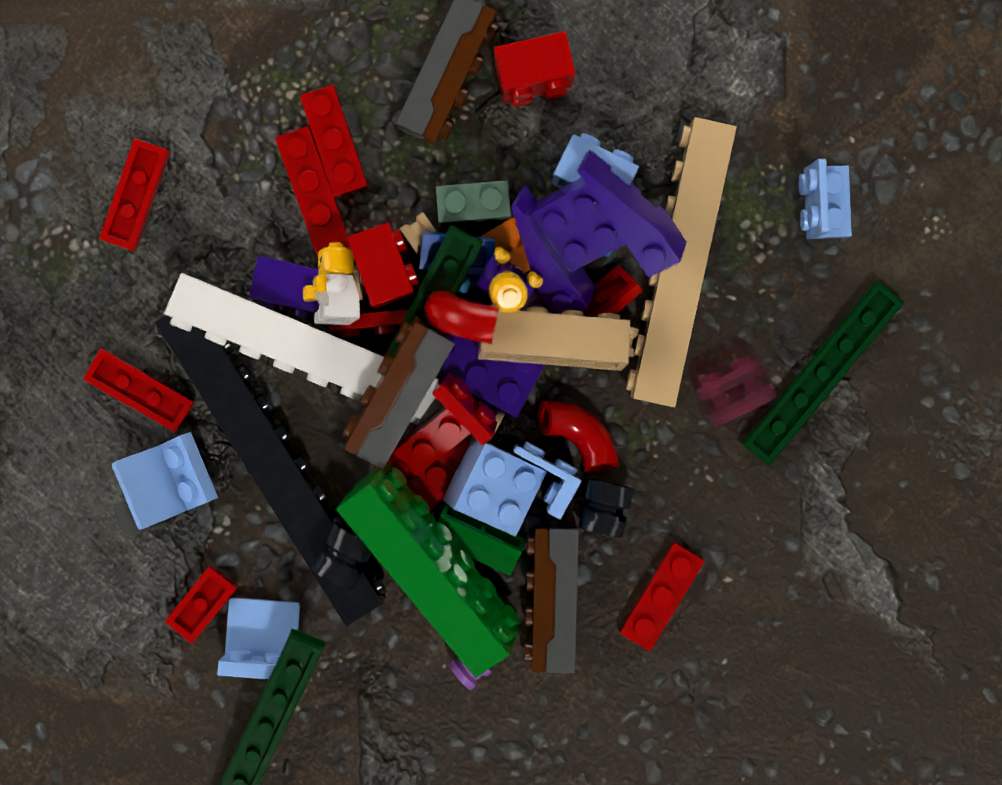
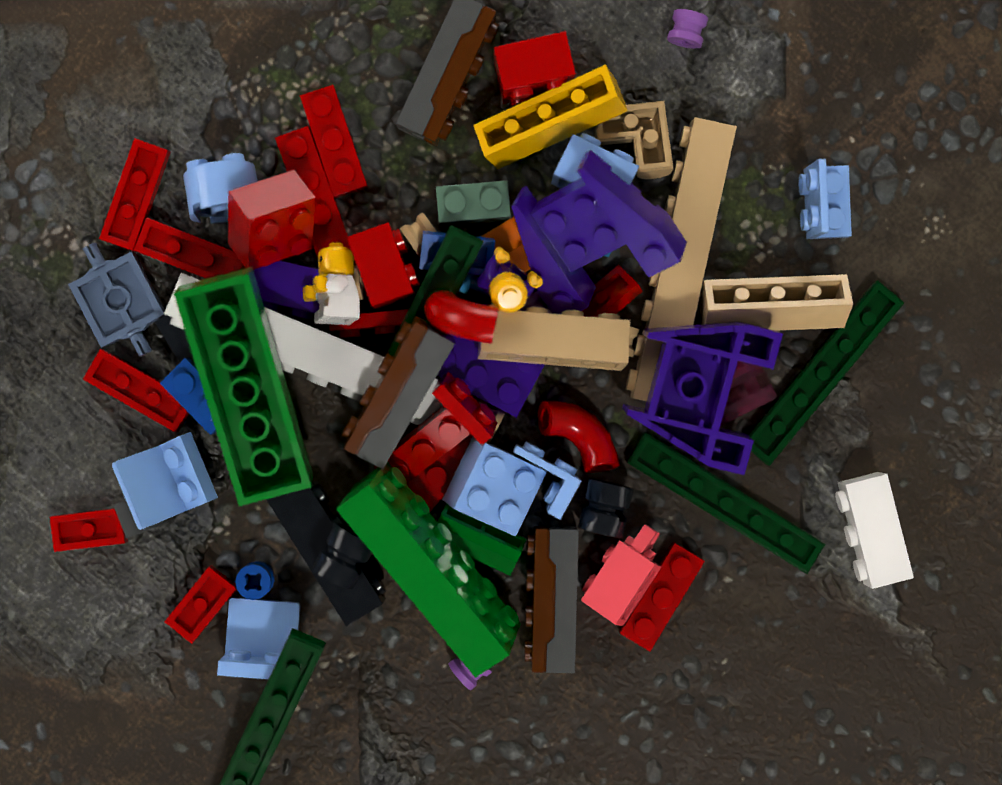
(86, 530): none -> red plate
(117, 299): none -> sand blue plate
(185, 250): none -> red plate
(187, 389): none -> blue plate
(209, 185): none -> light blue brick
(244, 386): none -> green brick
(260, 575): none -> blue wheel
(271, 220): none -> red brick
(550, 117): none -> yellow brick
(623, 577): none -> coral hinge
(648, 130): none -> tan brick
(687, 28): none -> medium lavender wheel
(694, 386): none -> dark purple wedge
(725, 503): none -> dark green tile
(778, 302): none -> tan brick
(874, 530): none -> white brick

